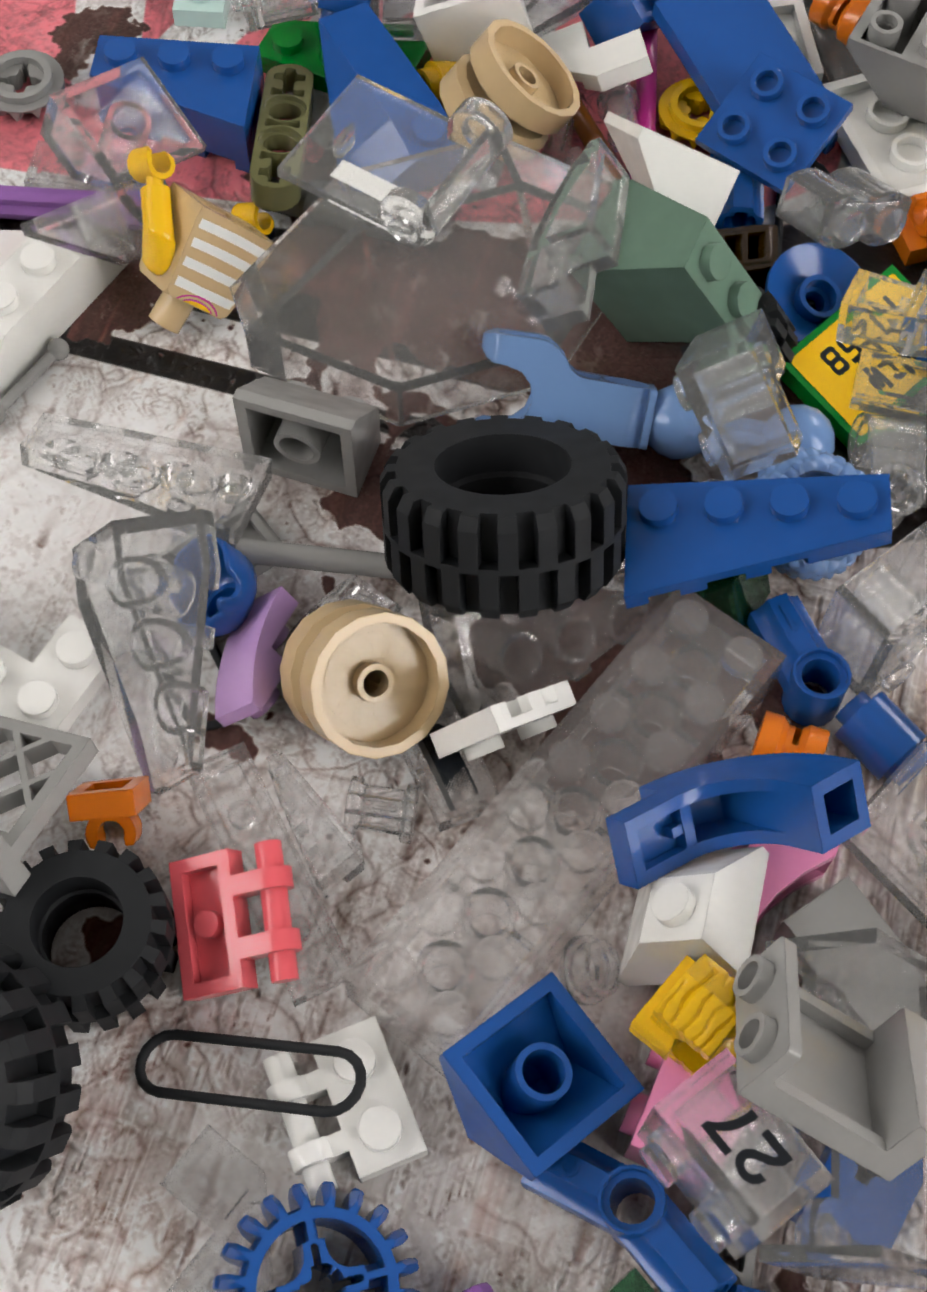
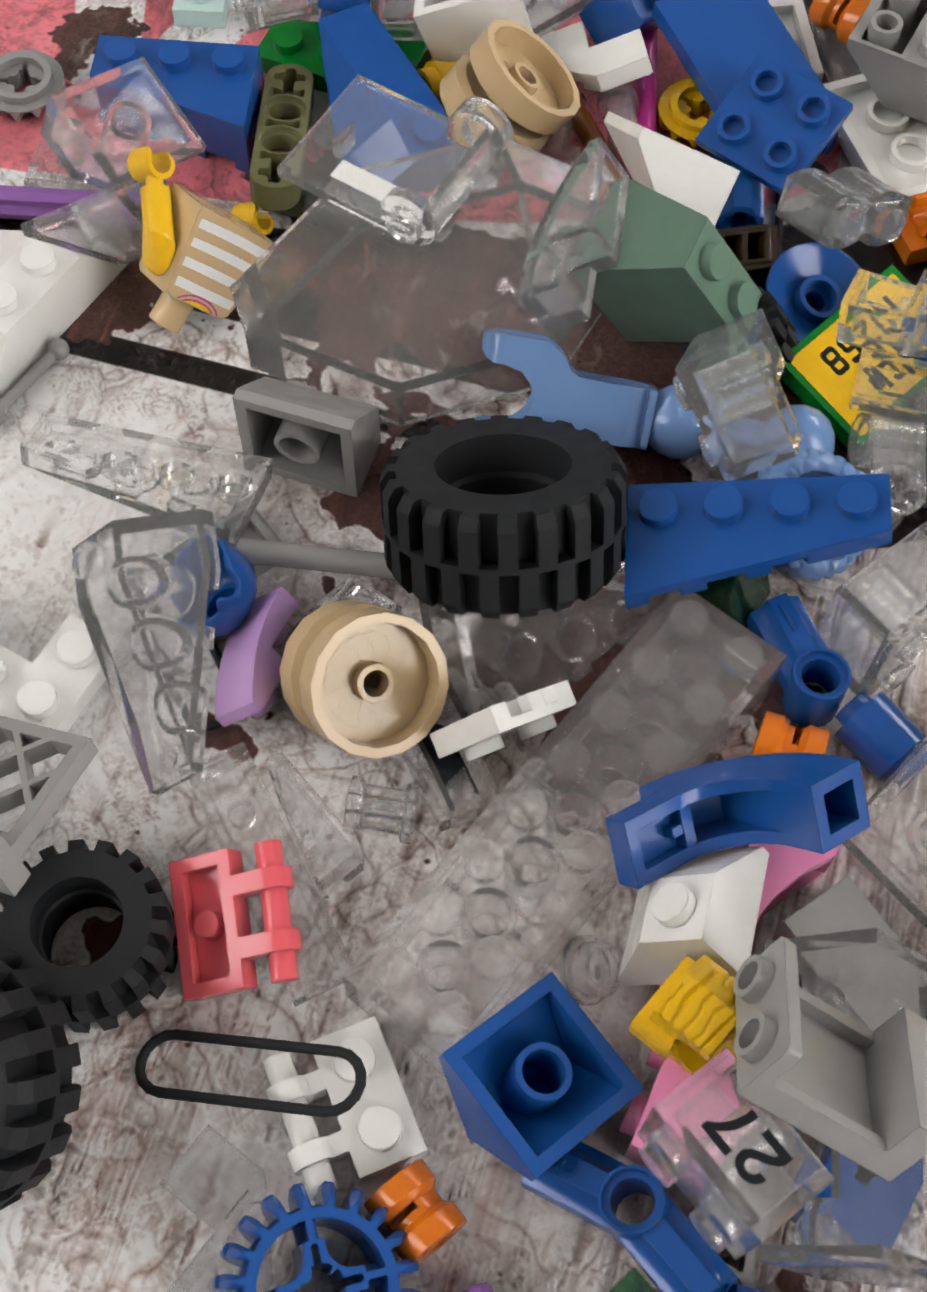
(110, 800): orange tile -> none
(429, 1224): none -> orange wheel

